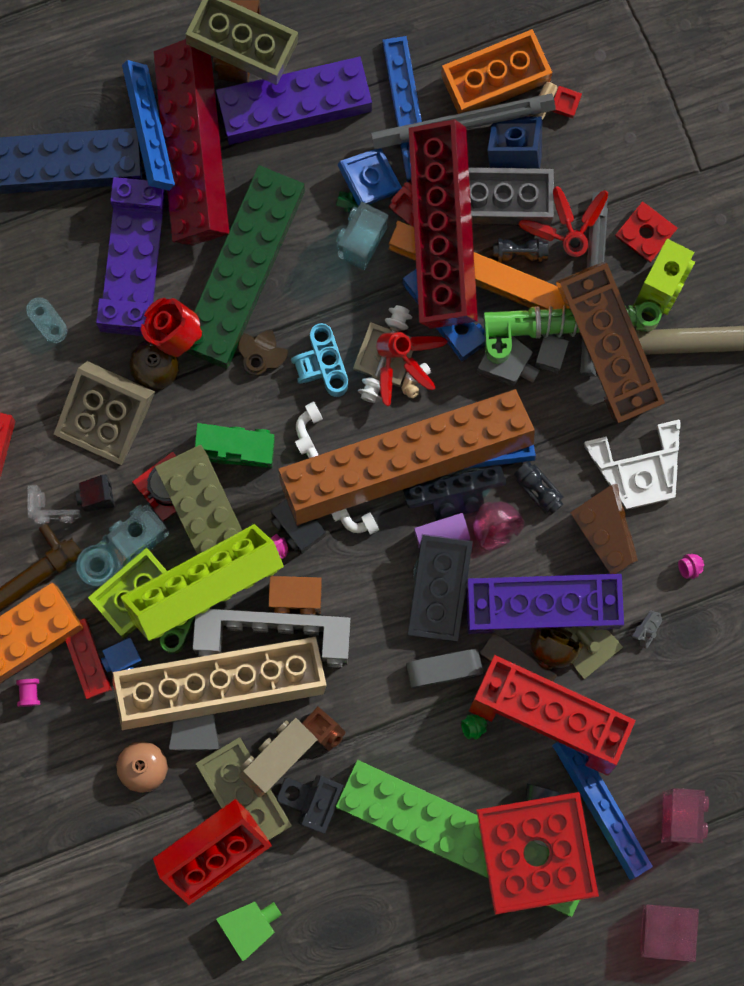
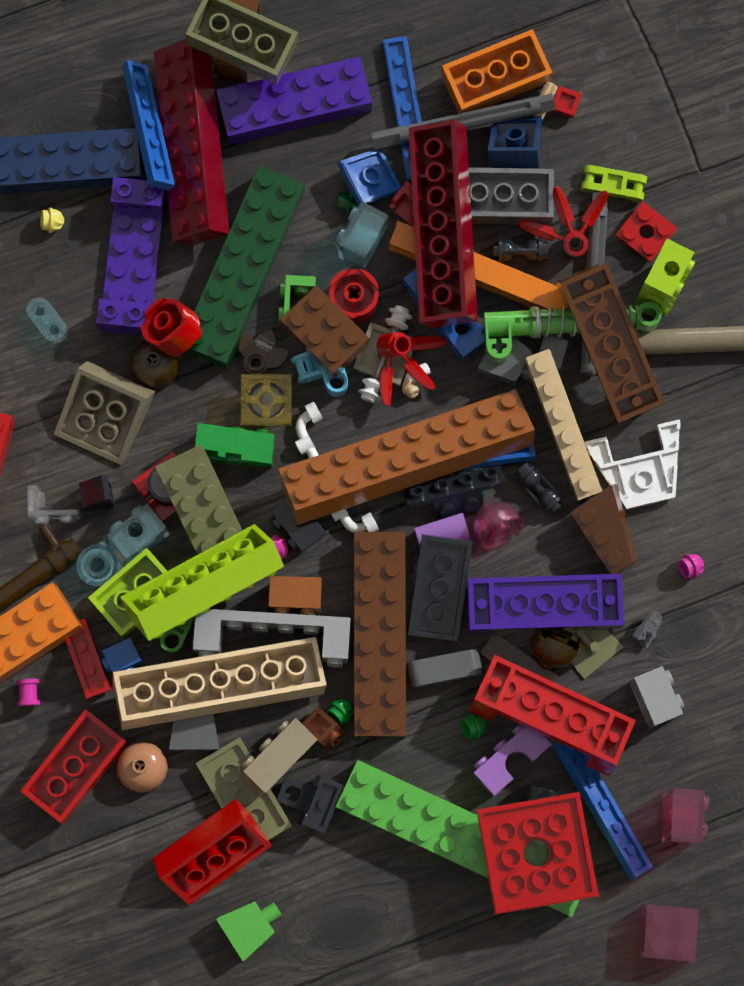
(51, 220): none -> light yellow plate
(74, 767): none -> red brick
(266, 402): none -> clear yellow piece
(300, 284): none -> bright green bracket
(324, 332): none -> reddish brown brick
(340, 711): none -> green plate
(355, 282): none -> red brick
(379, 635): none -> reddish brown brick
(492, 771): none -> medium lavender arch
(563, 424): none -> tan brick
(614, 182): none -> lime plate
(656, 697): none -> light grey brick

